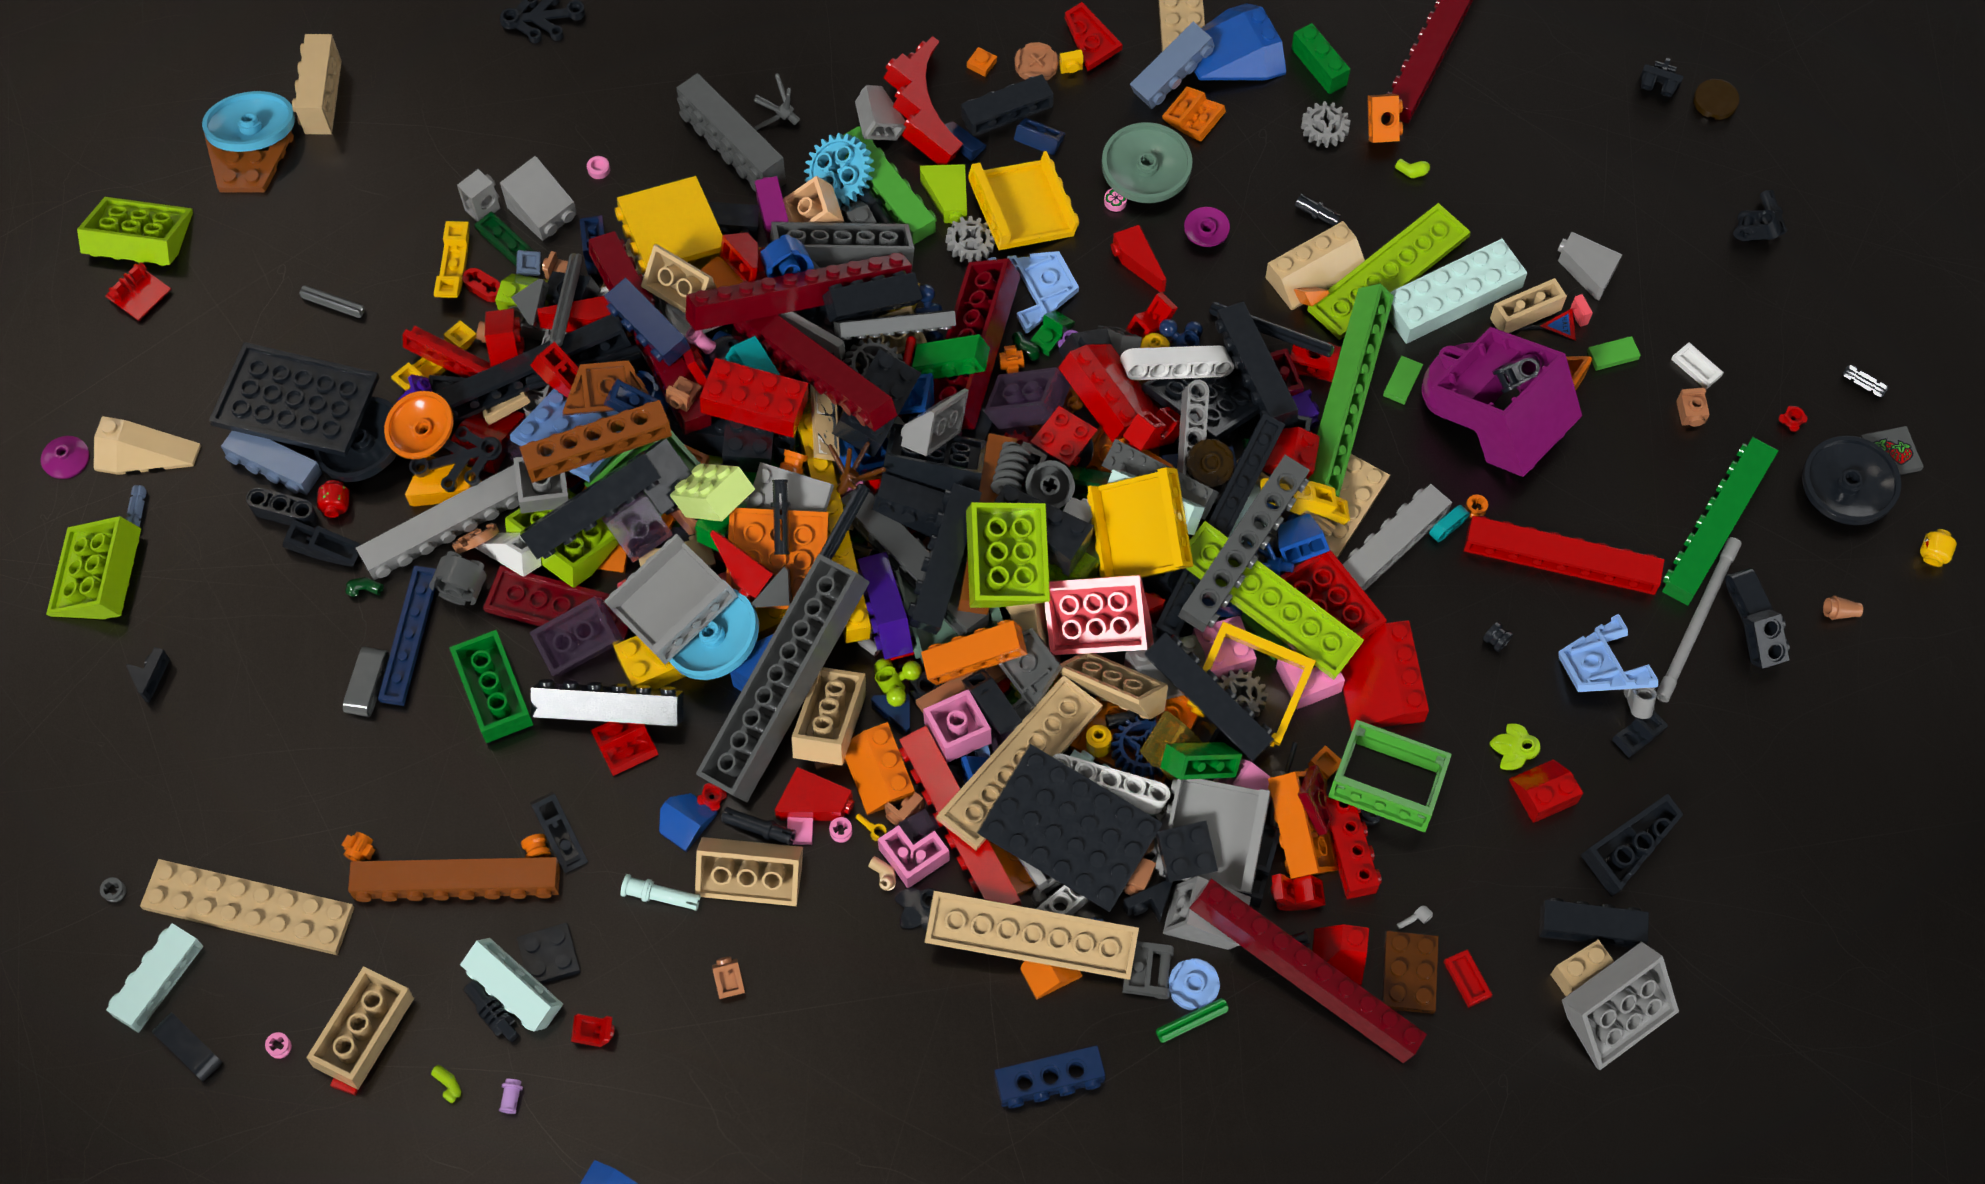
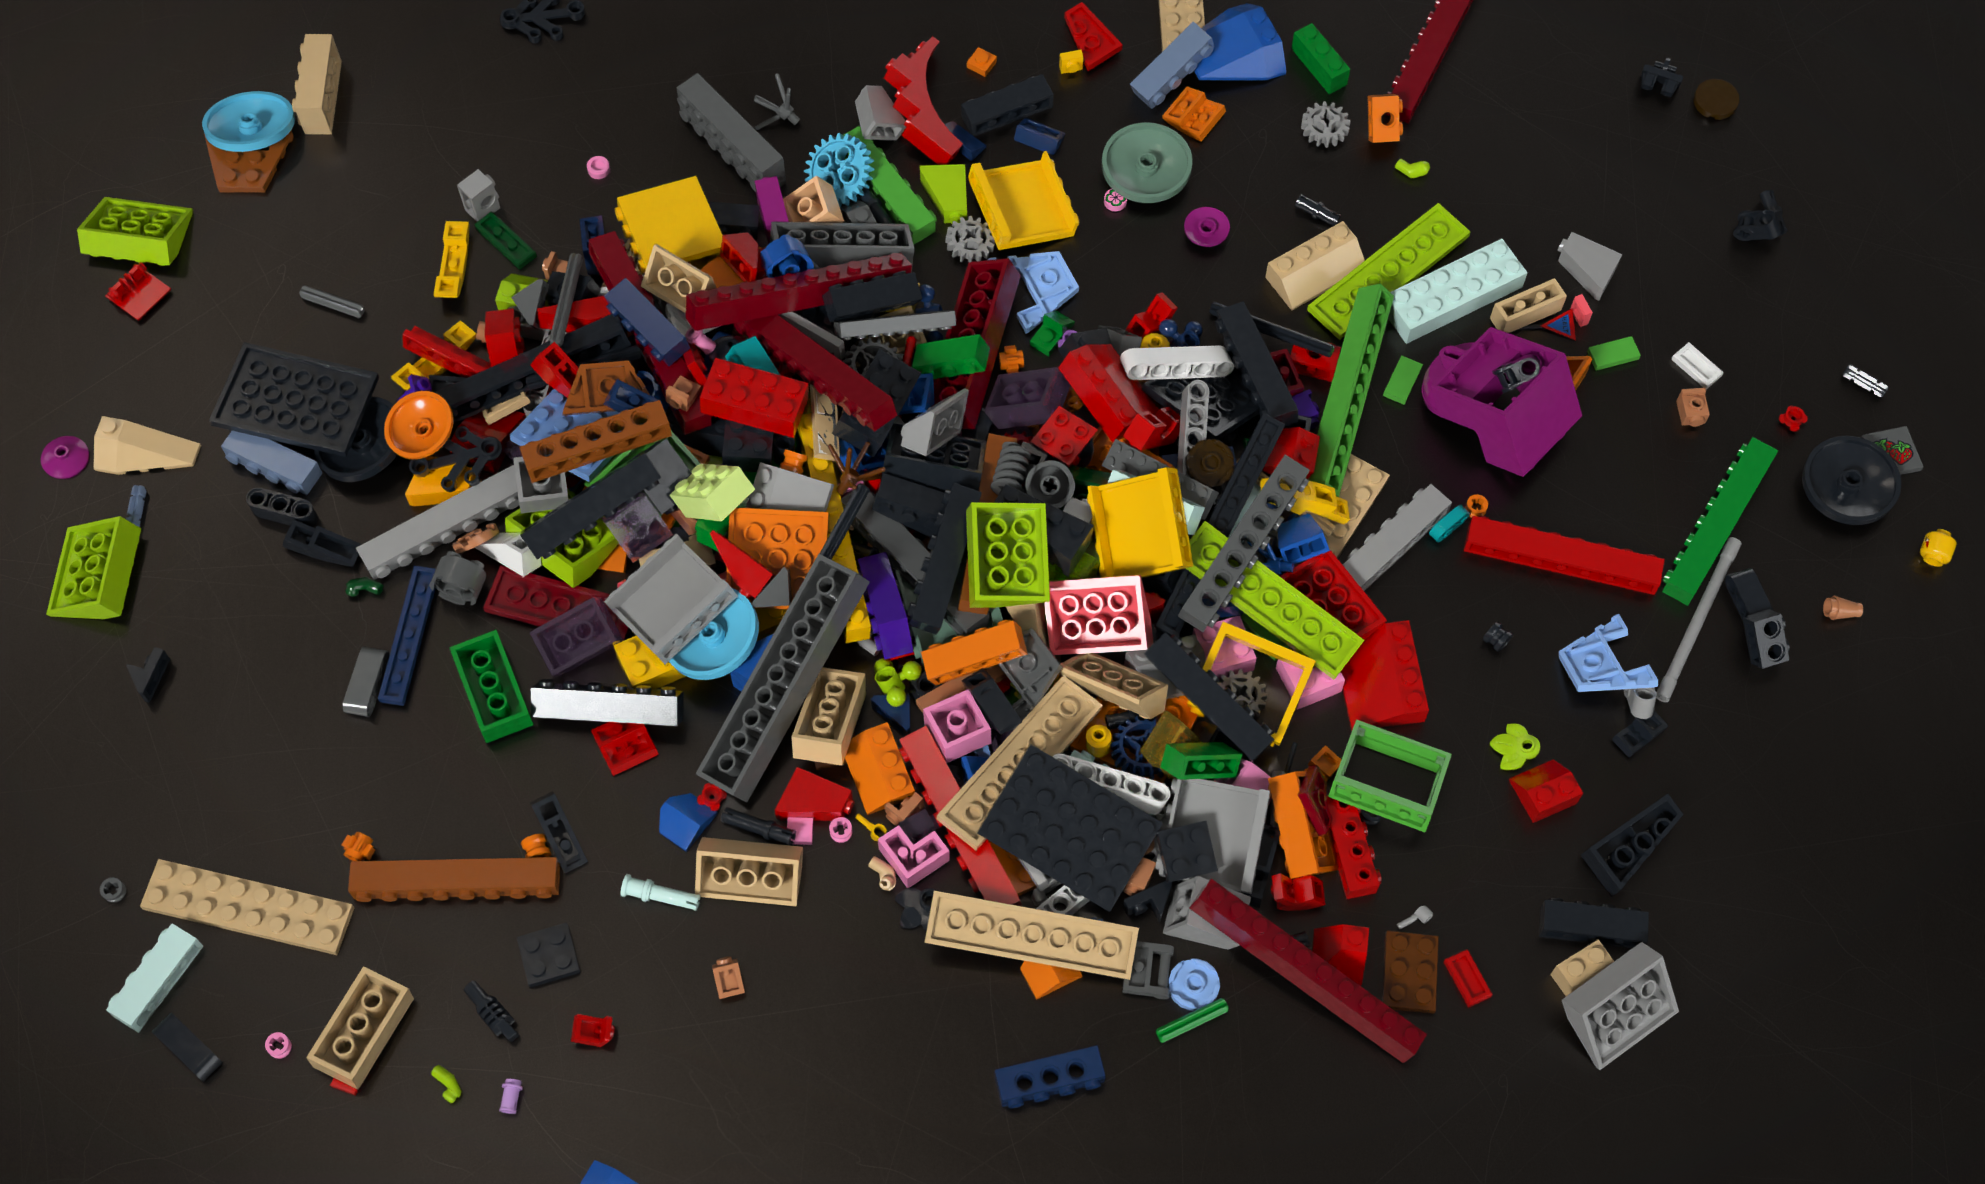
(333, 498): red head -> none
(484, 281): red beam -> none
(511, 985): light aqua brick -> none
(528, 263): sand blue tile -> none
(537, 199): light grey slope -> none
(780, 486): black pin -> none
(1029, 349): dark green arm -> none
(1036, 60): nougat tile -> none
(1138, 257): red slope -> none
(1310, 296): orange slope -> none

